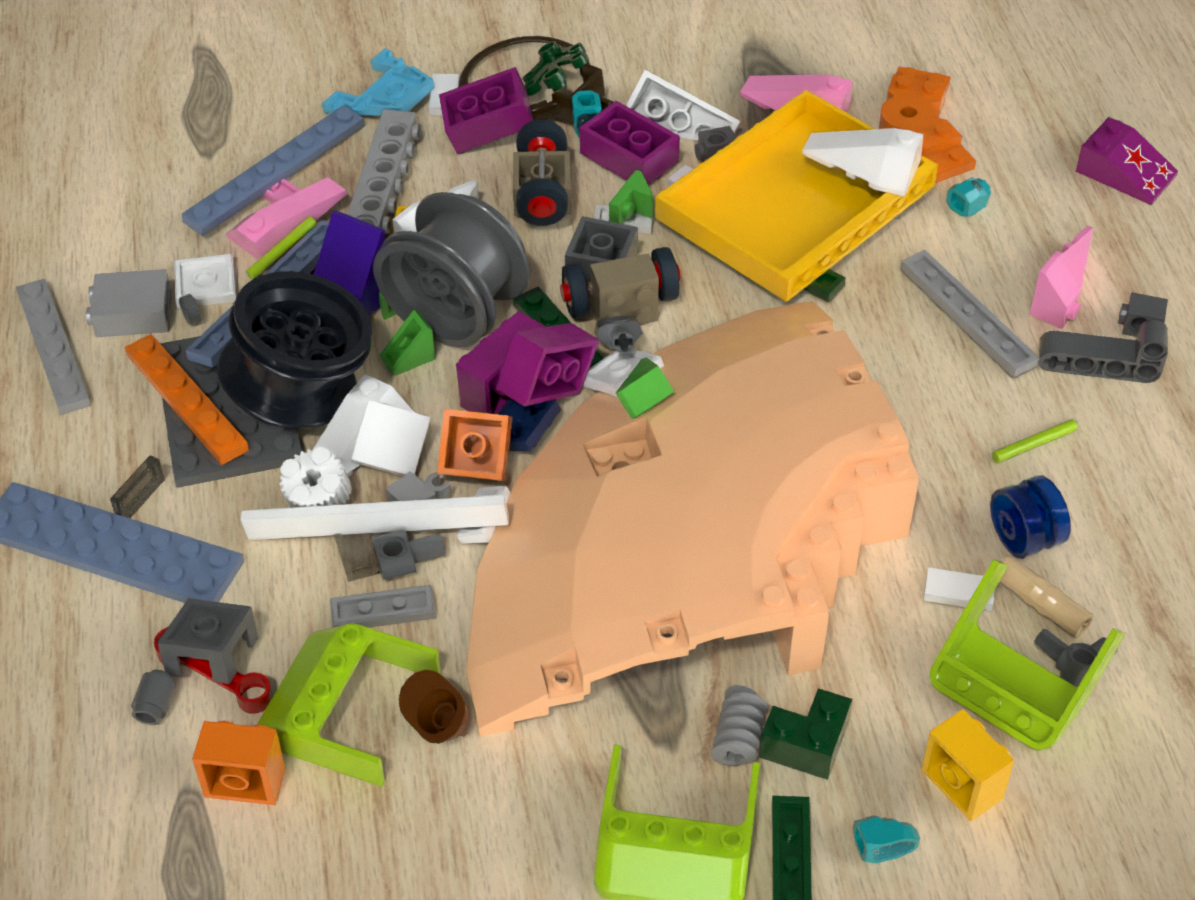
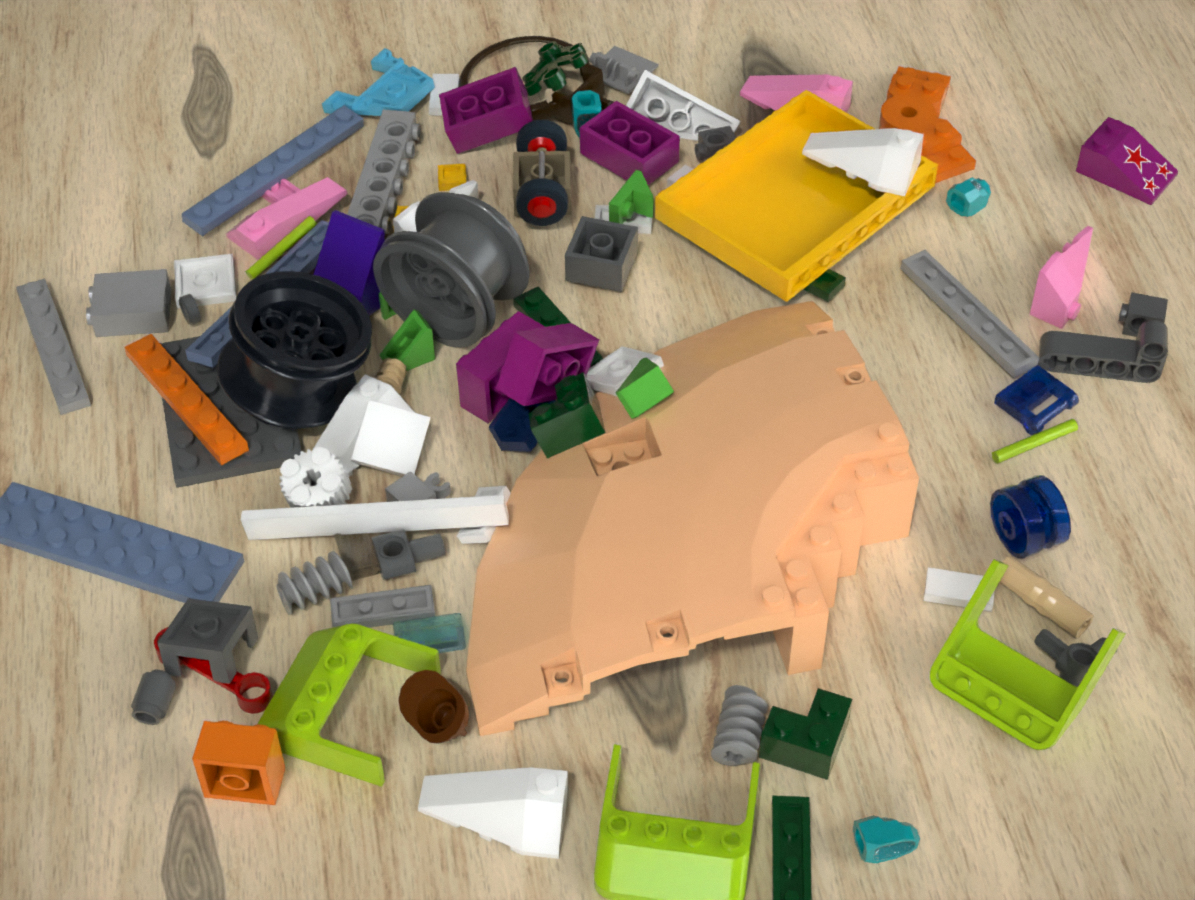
(138, 488): clear smoke tile -> none
(312, 581): none -> light grey piece
(392, 373): none -> tan bush
(437, 632): none -> clear light blue slope
(451, 176): none -> yellow tile
(474, 444): orange brick -> none
(506, 805): none -> white wedge
(570, 419): none -> dark green brick
(618, 332): dark grey piece -> none
(621, 68): none -> light grey hinge
(622, 286): dark tan brick -> none
(967, 764): yellow brick -> none
(1029, 392): none -> clear blue plate

